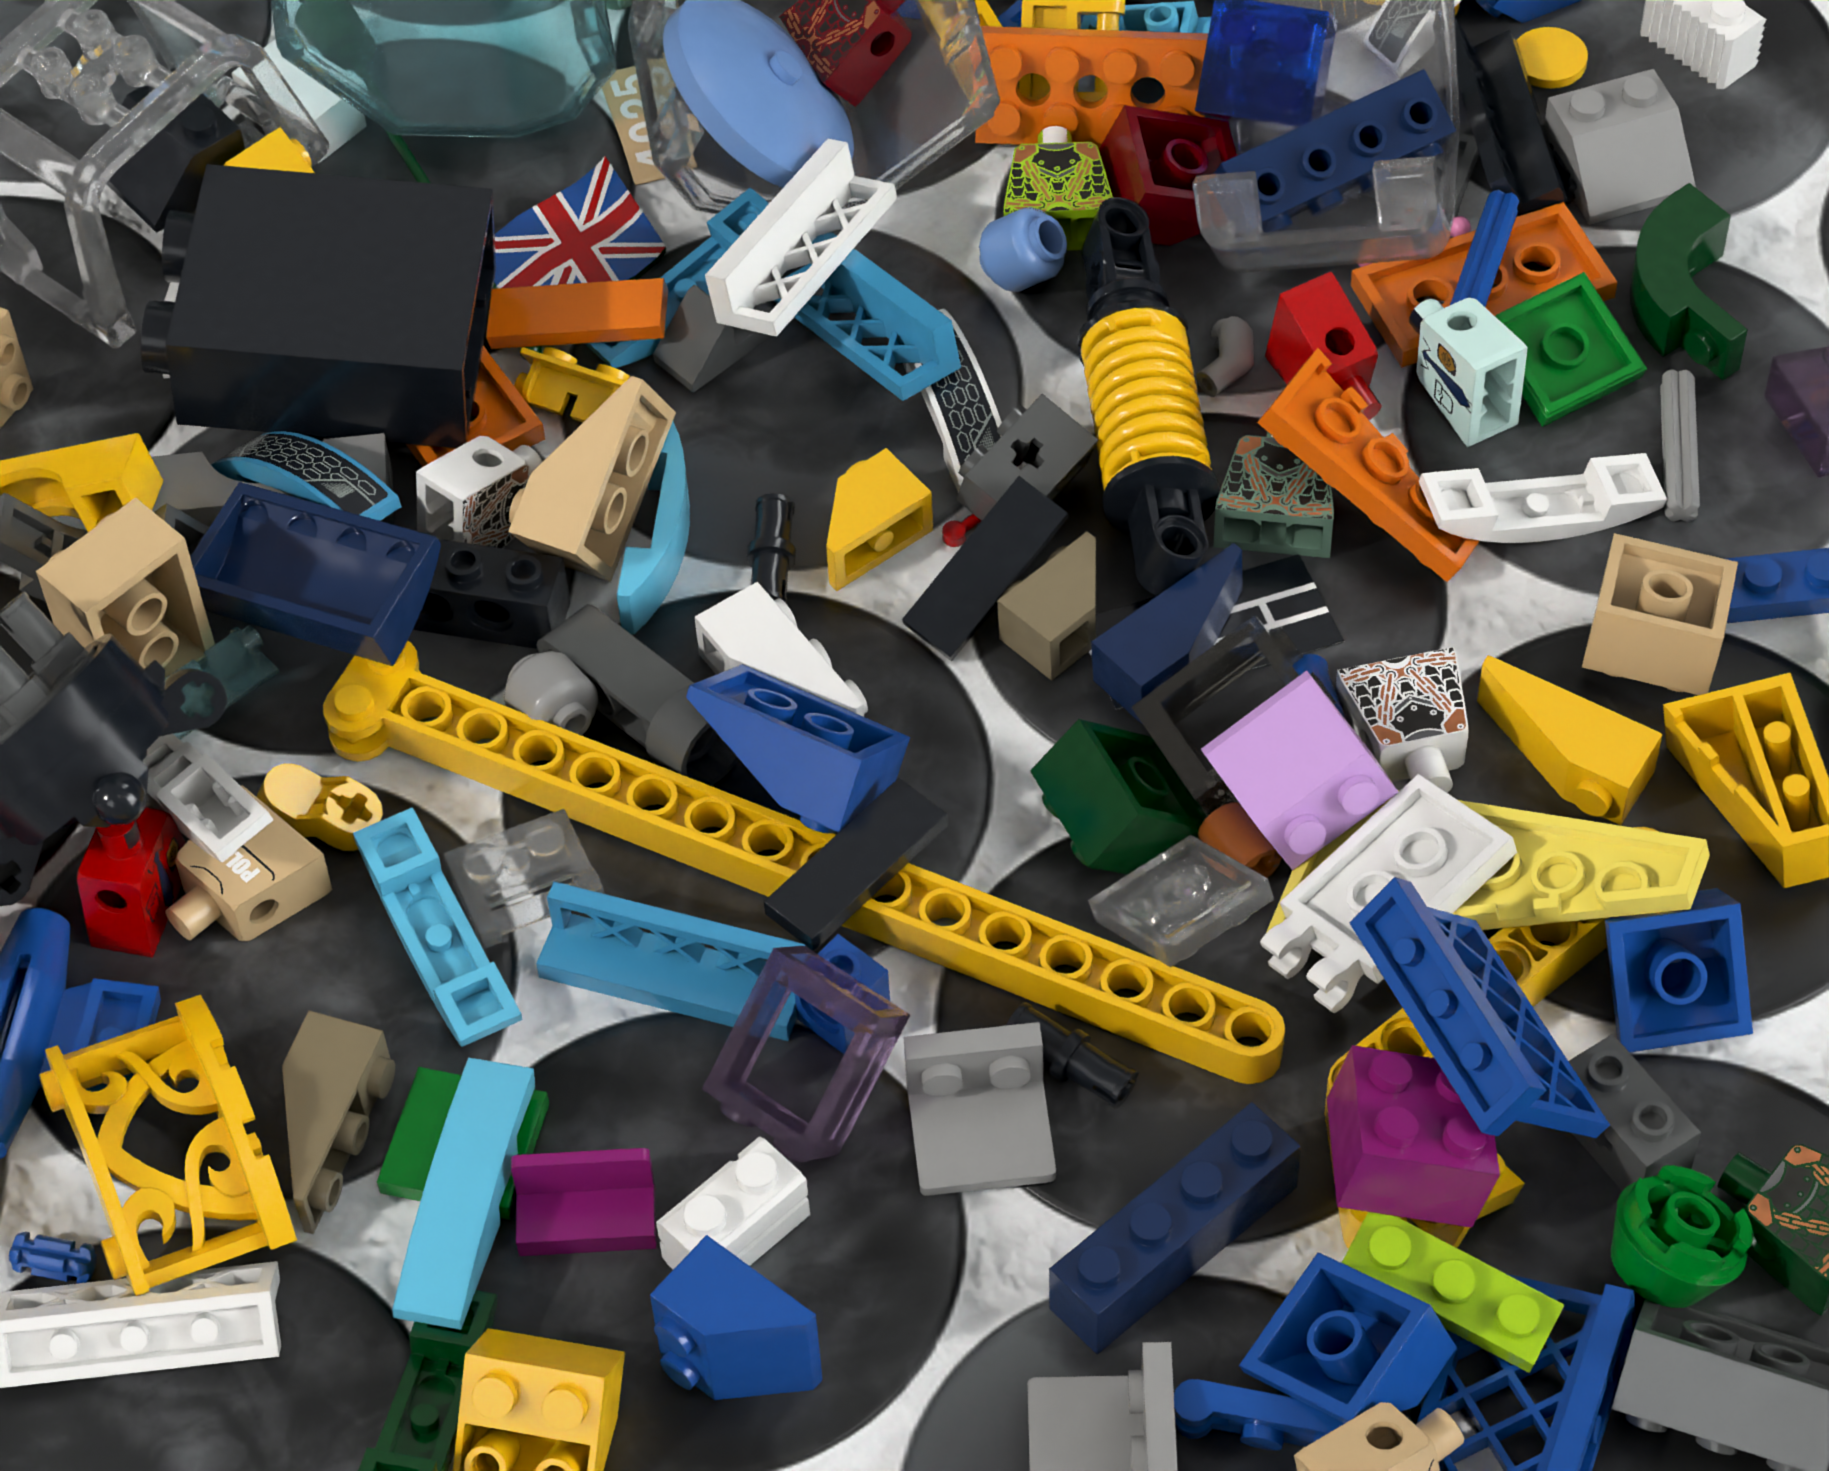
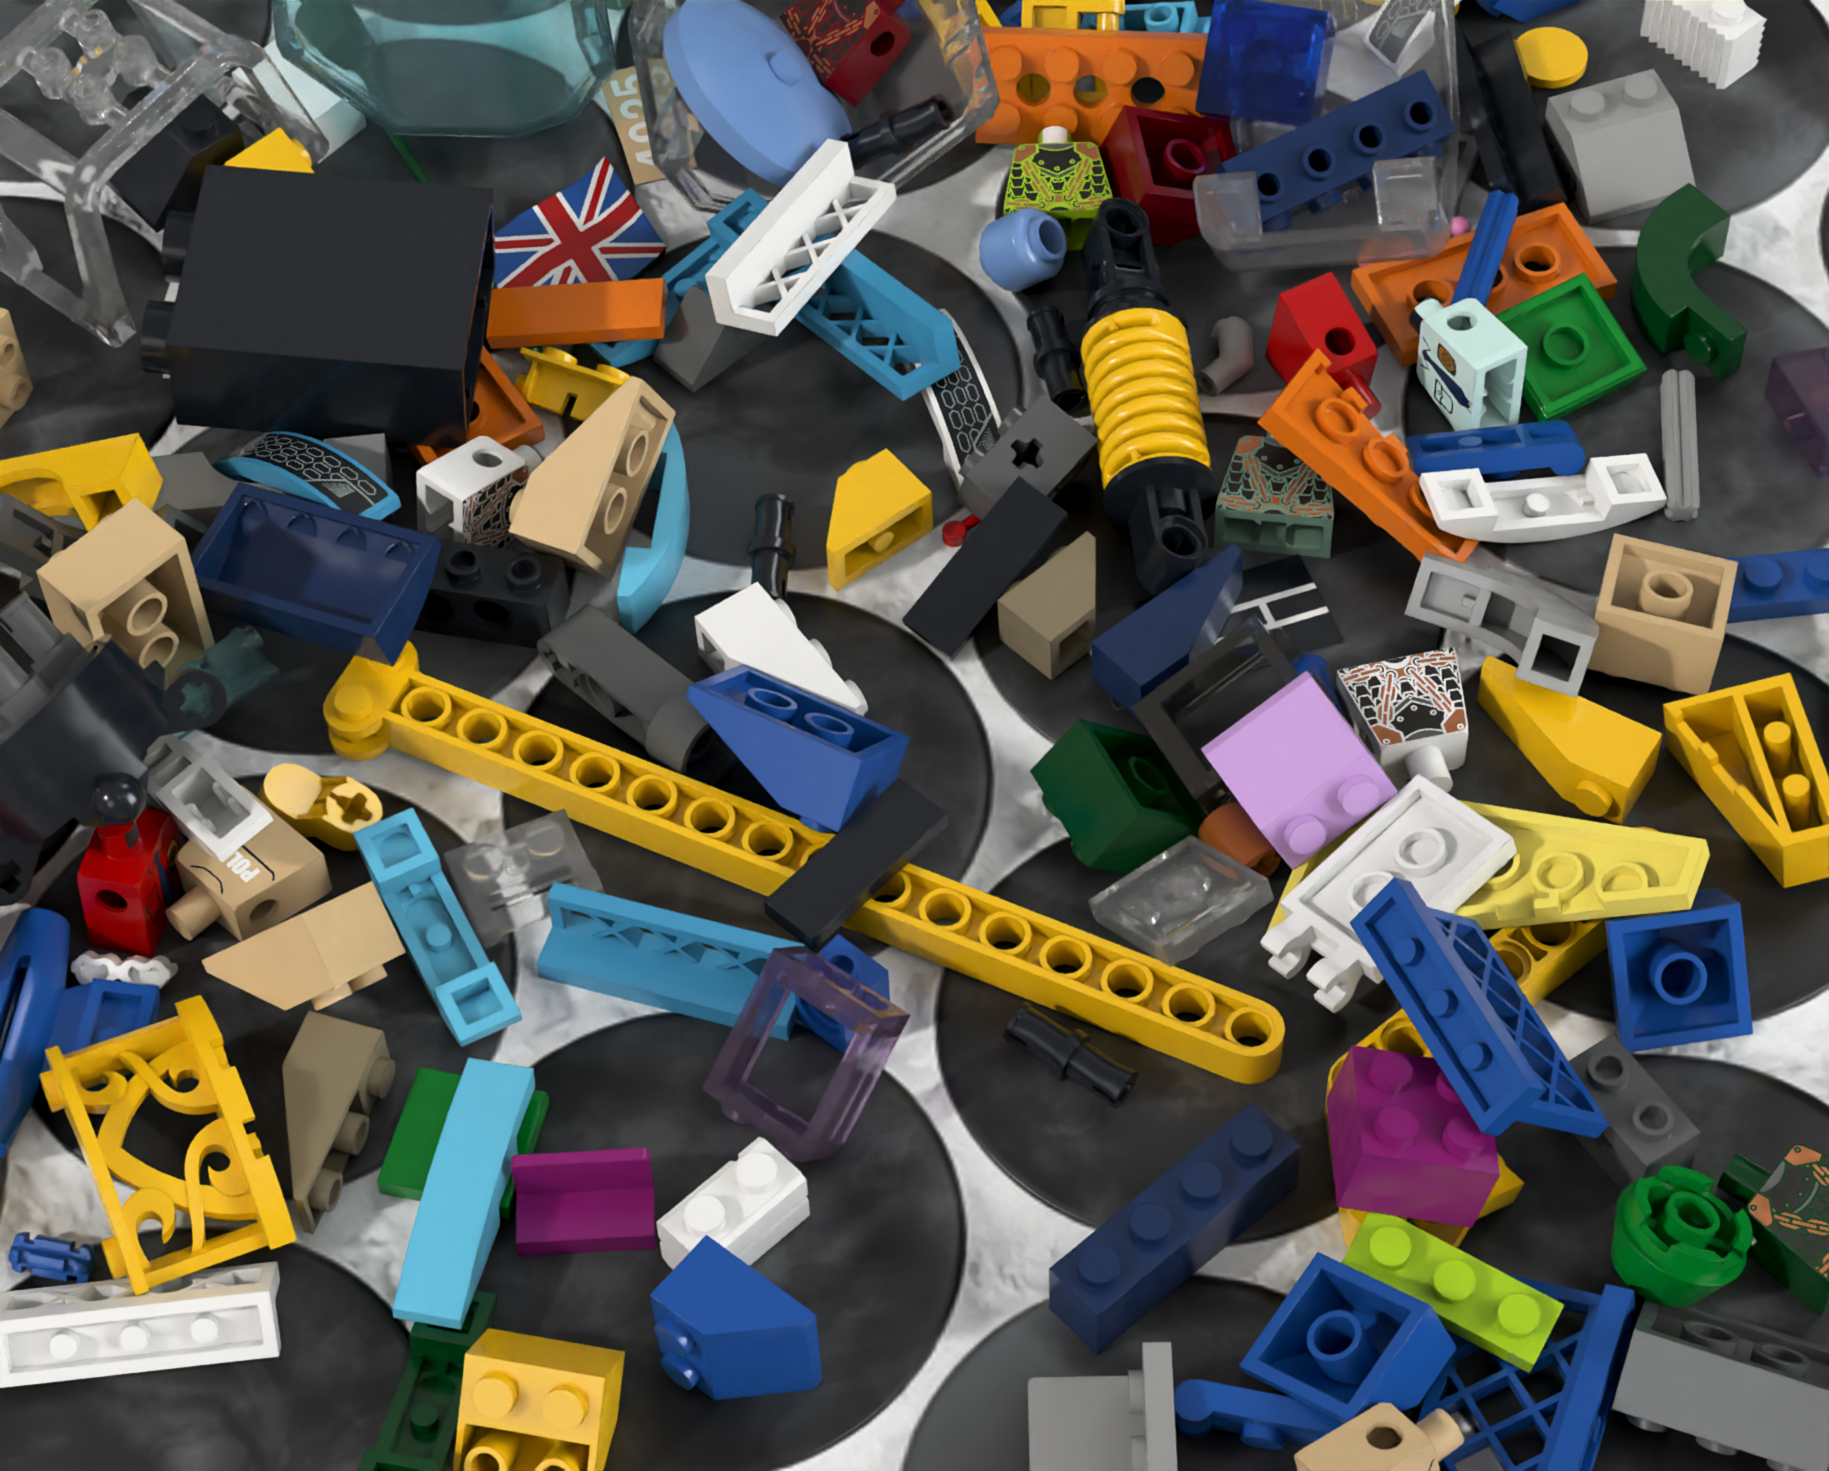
(132, 969): none -> white piece
(314, 954): none -> tan slope
(552, 690): light grey head -> none
(899, 130): none -> black pin
(979, 1109): light grey bracket -> none
(1057, 359): none -> black pin
(1499, 450): none -> blue plate
(1526, 621): none -> light grey arch

